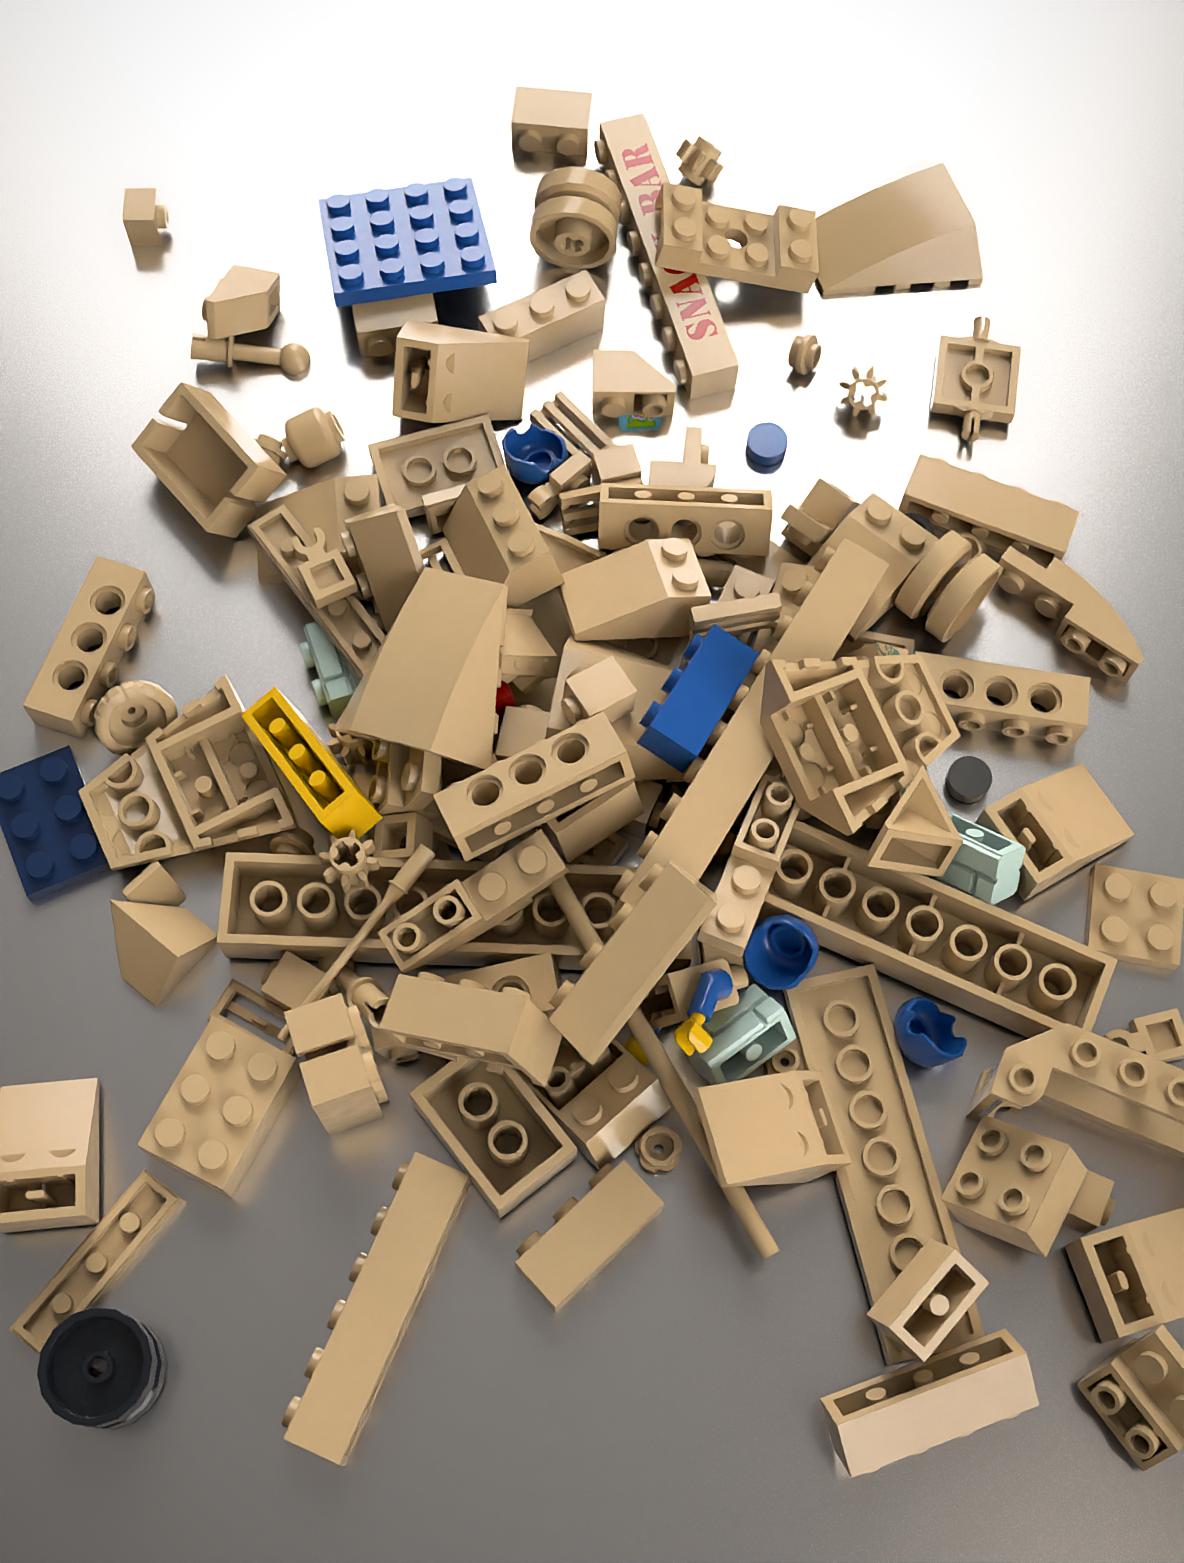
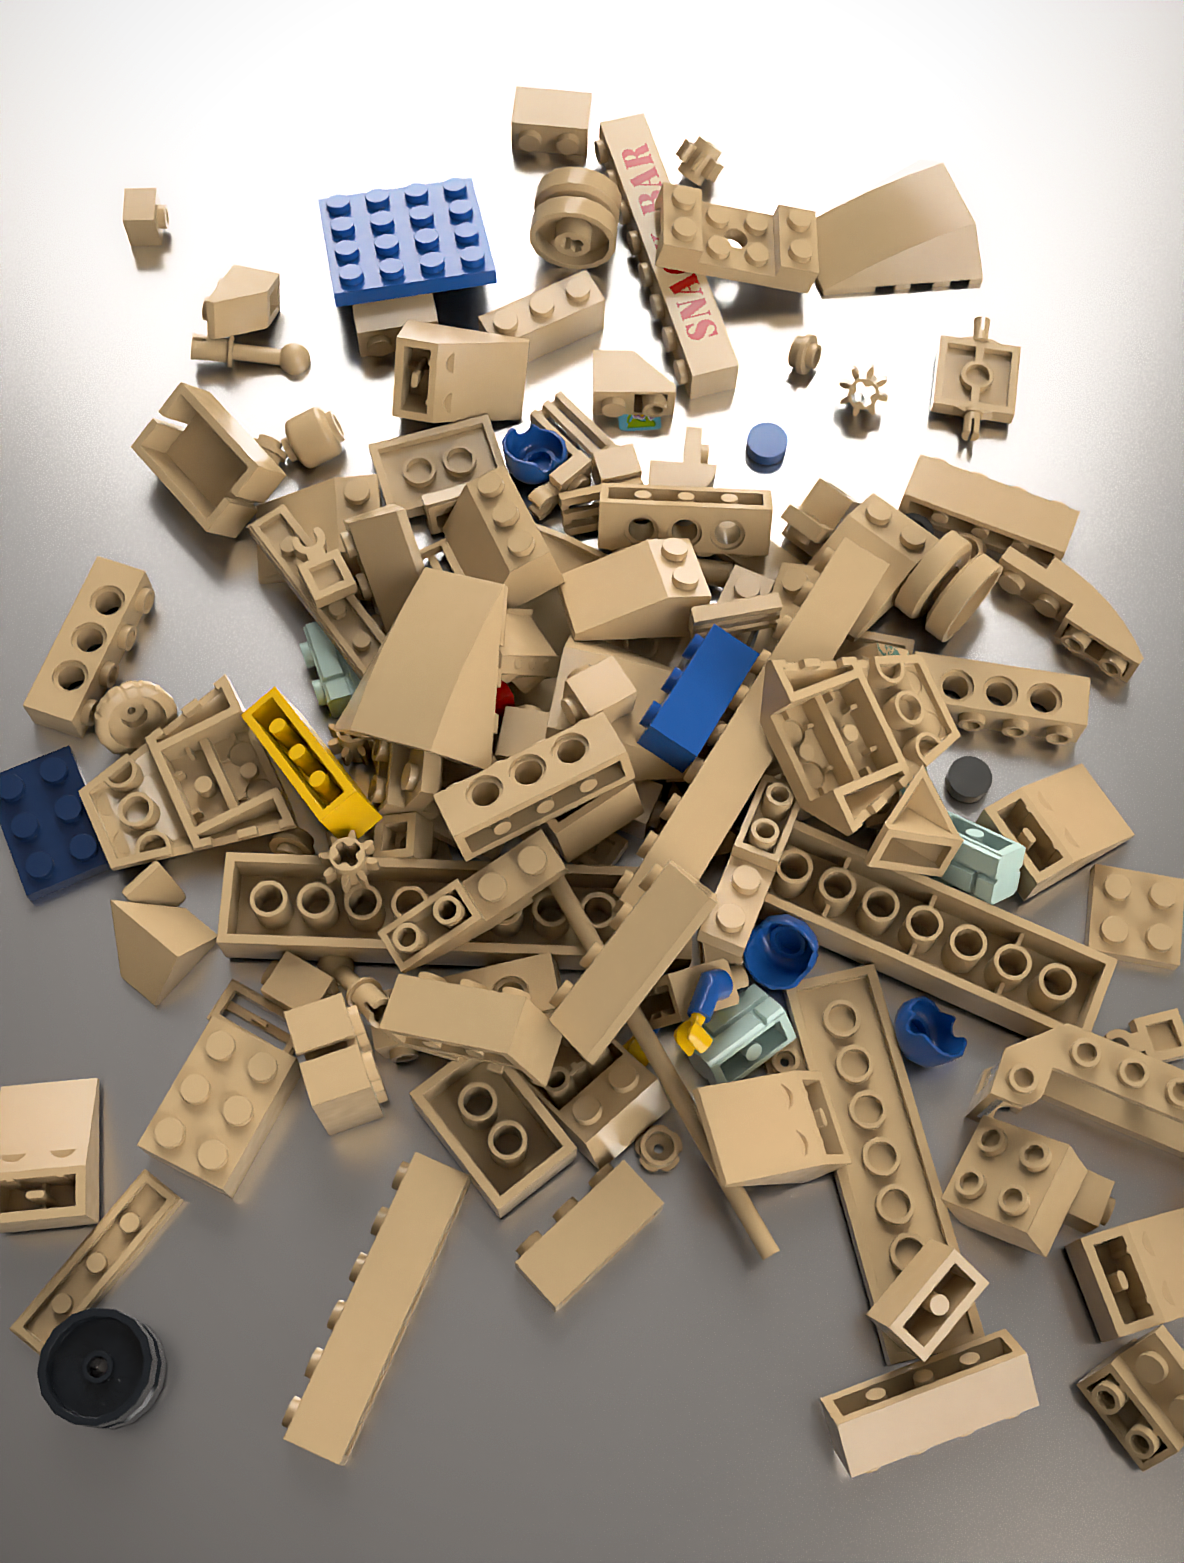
(398, 887): tan piece -> none

